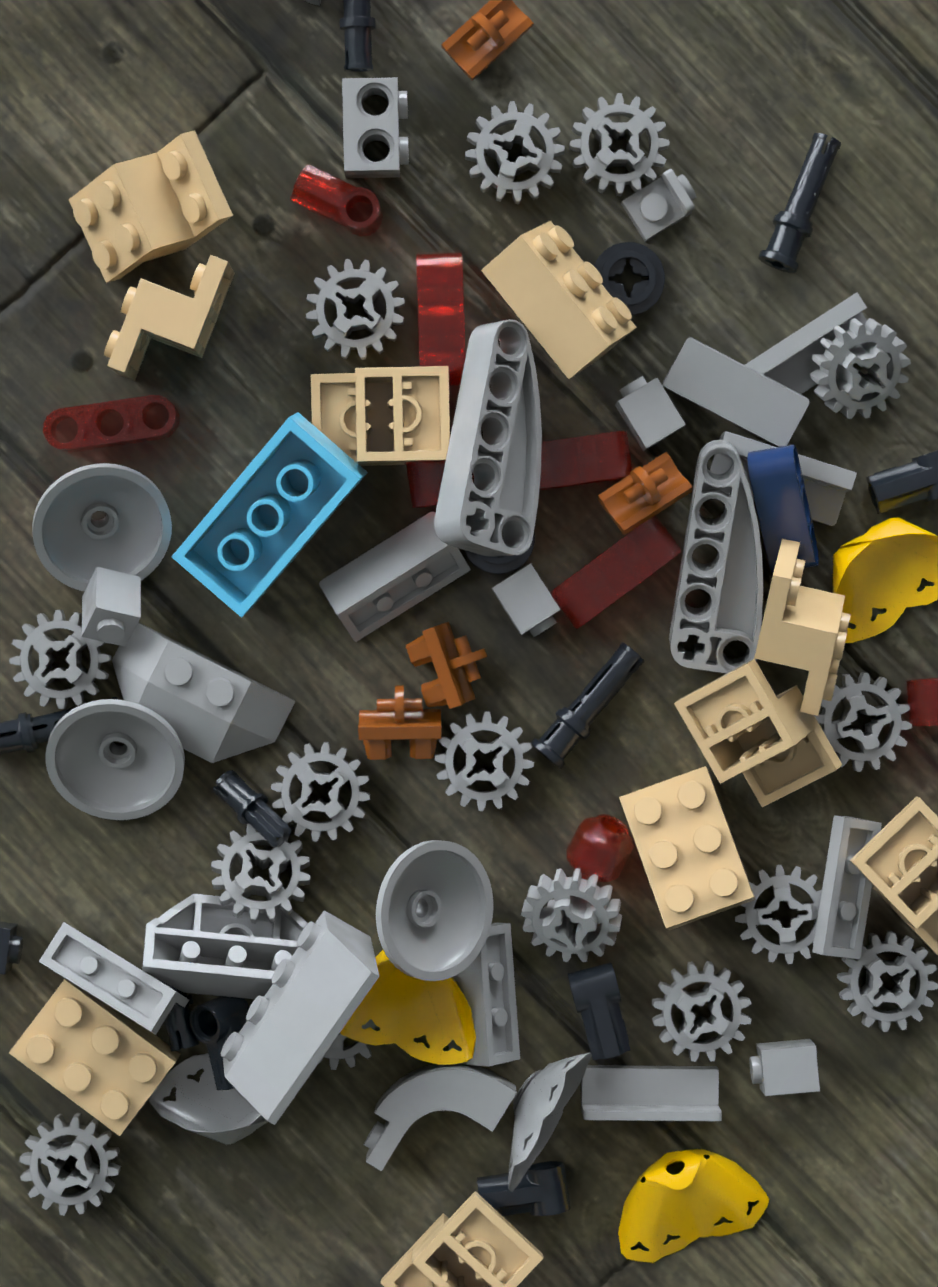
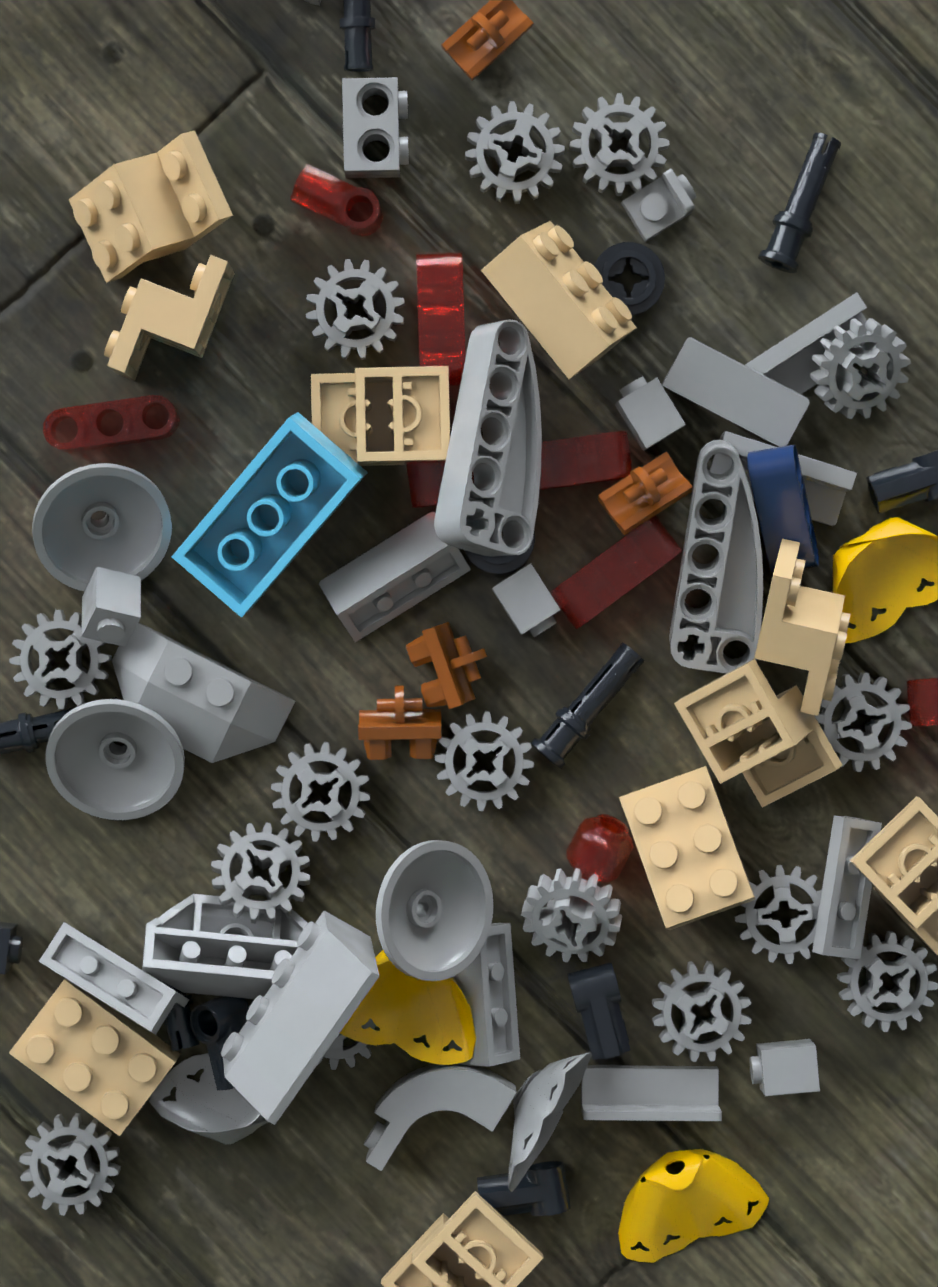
(251, 808): black axle -> none

